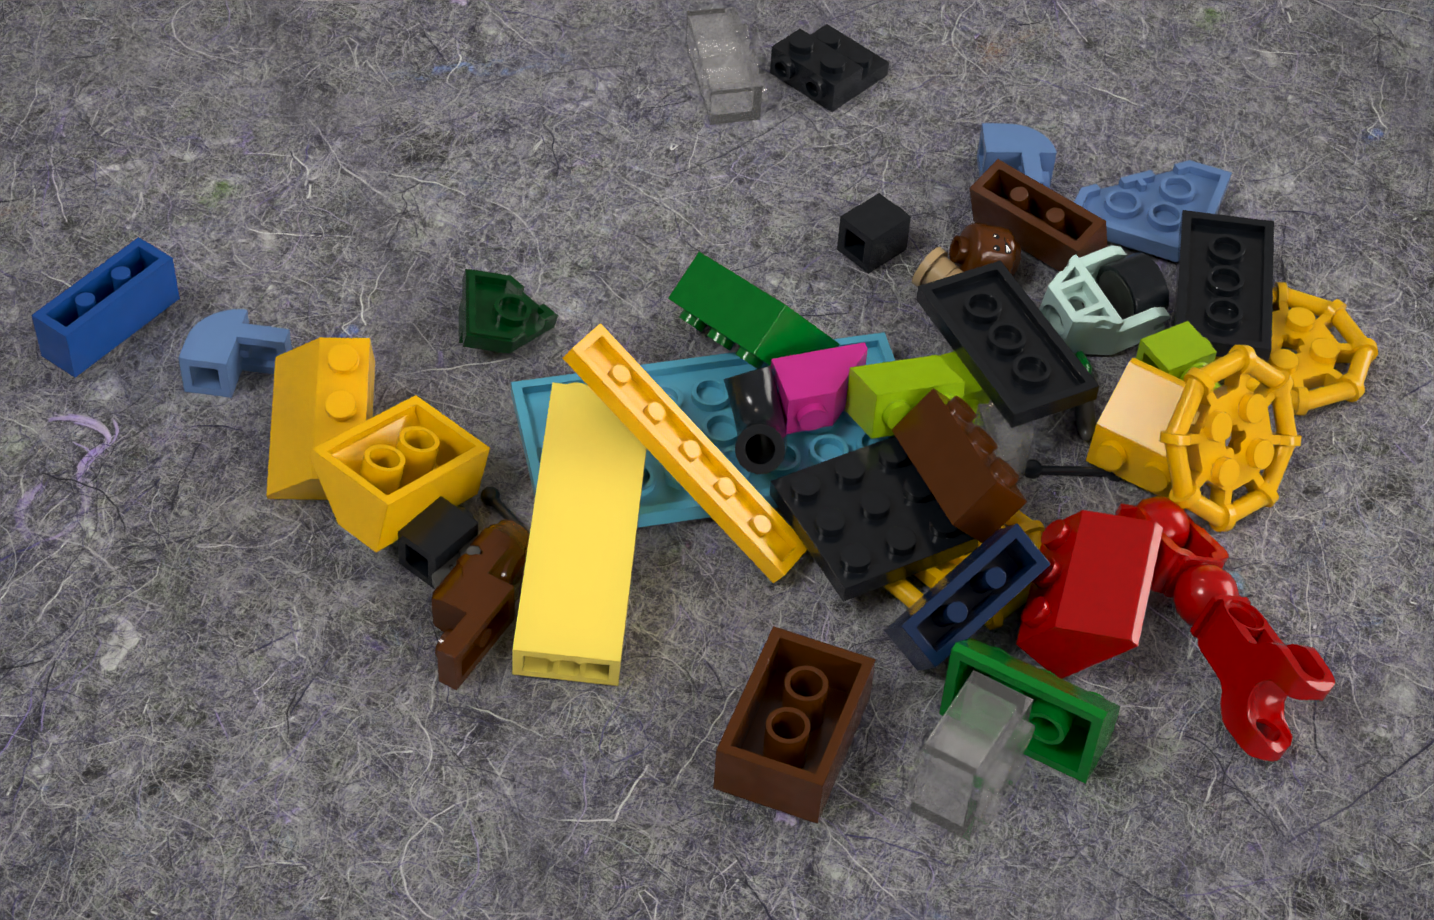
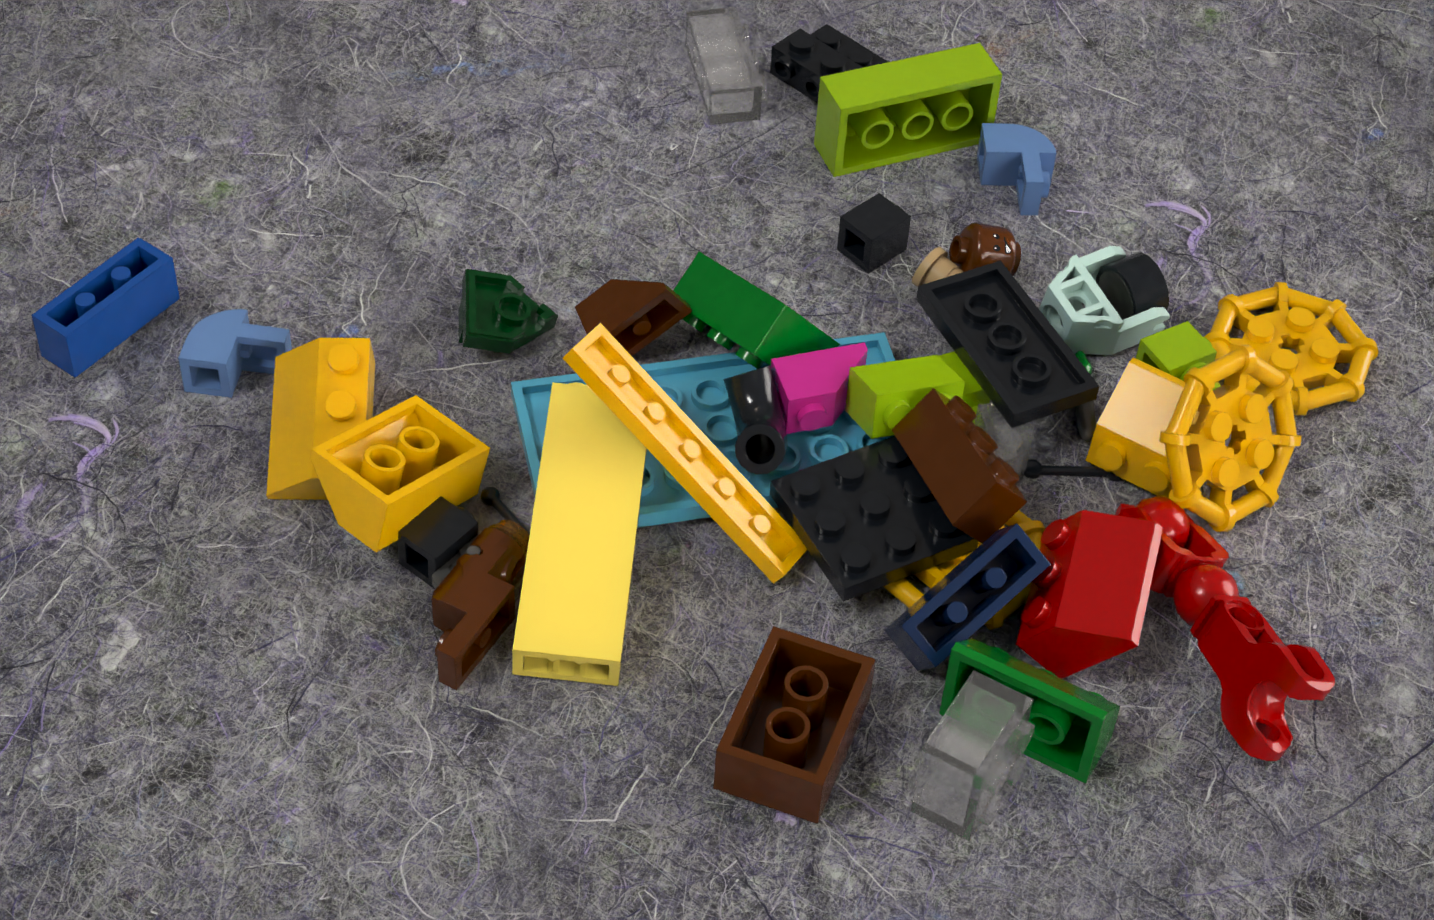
(633, 311): none -> reddish brown slope
(905, 108): none -> lime brick
(1036, 215): reddish brown brick -> none
(1148, 207): medium blue plate -> none
(1226, 280): black plate -> none

